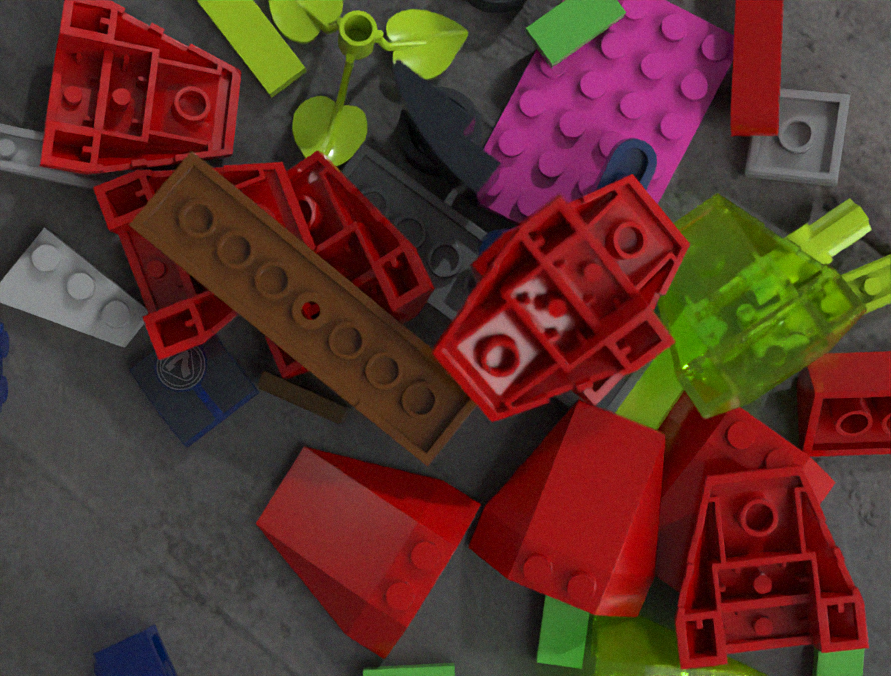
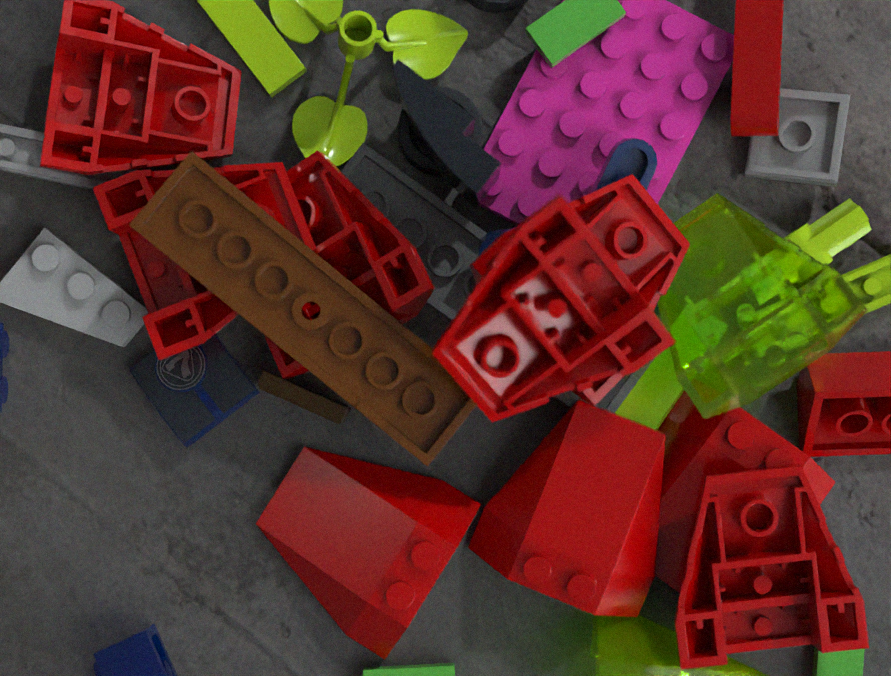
(561, 634): bright green tile -> none

